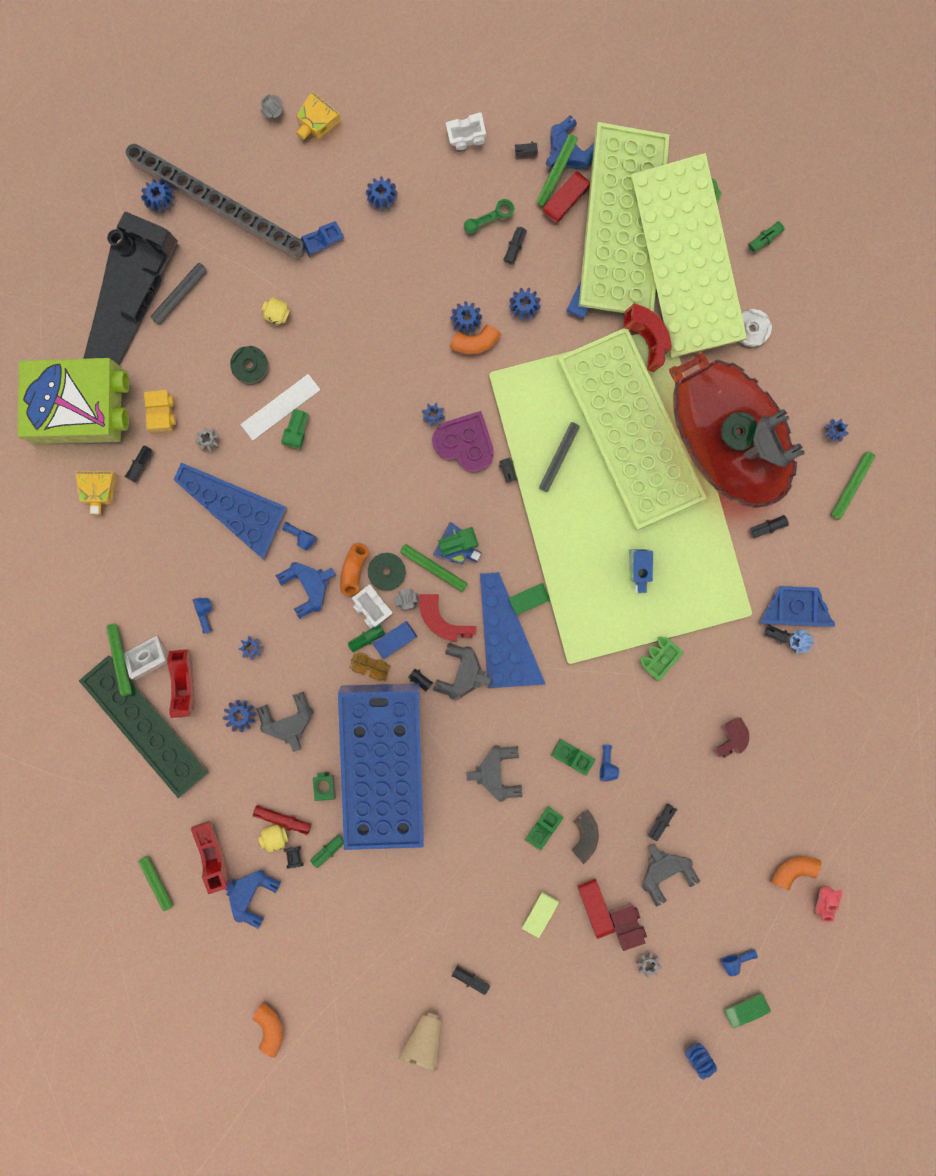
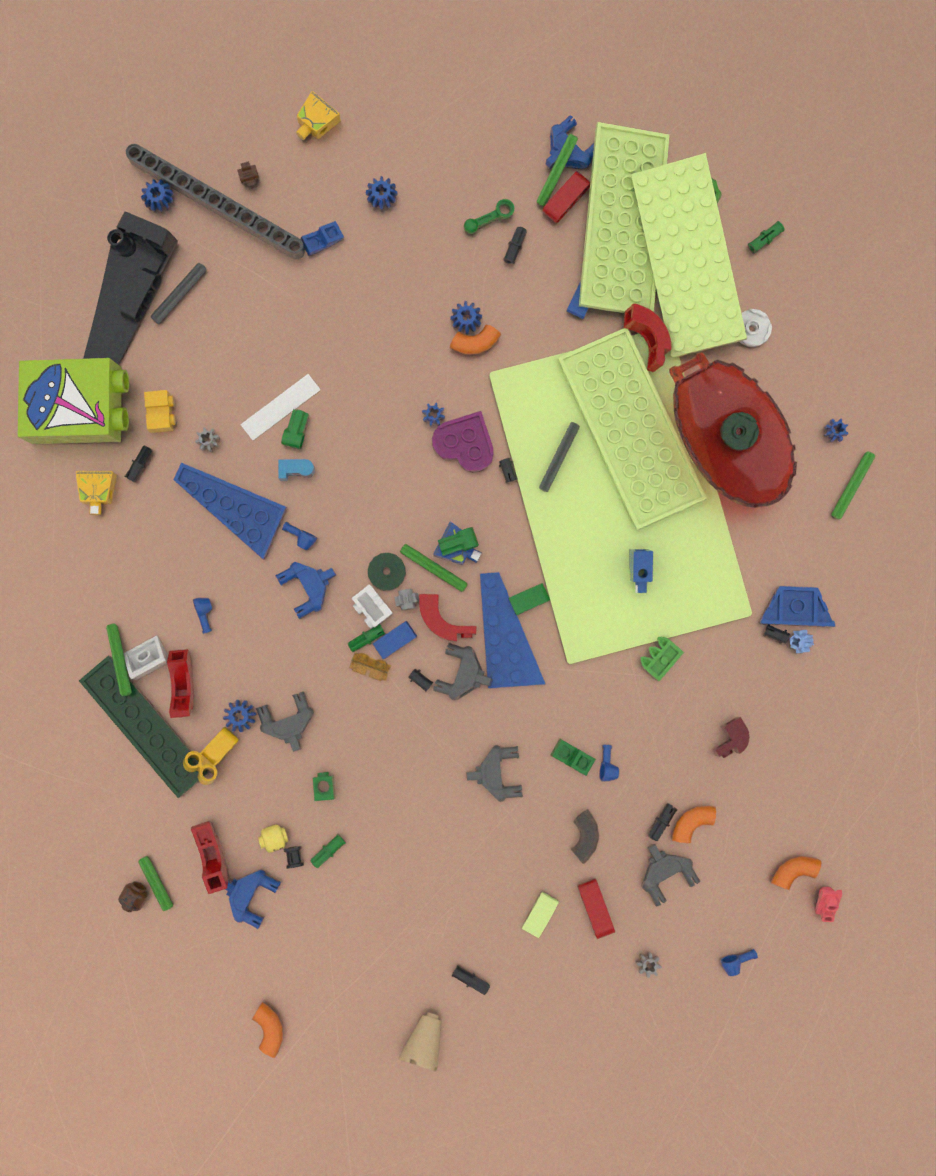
(133, 896): none -> reddish brown head
(211, 755): none -> yellow piece
(247, 355): dark green plate -> none
(247, 644): blue gear -> none
(248, 174): none -> reddish brown gear
(271, 106): light grey gear -> none
(275, 311): light yellow head -> none
(286, 821): red pin -> none
(295, 467): none -> dark azure leg
(352, 569): orange cylinder -> none
(381, 766): blue piece -> none
(466, 131): white cylinder -> none
(518, 300): blue gear -> none
(526, 149): black pin -> none
(544, 828): green slope -> none
(627, 926): dark red brick -> none
(691, 820): none -> orange cylinder
(701, 1061): blue gear -> none
(748, 1010): green slope -> none
(767, 442): dark grey connector -> none
(769, 526): black axle -> none

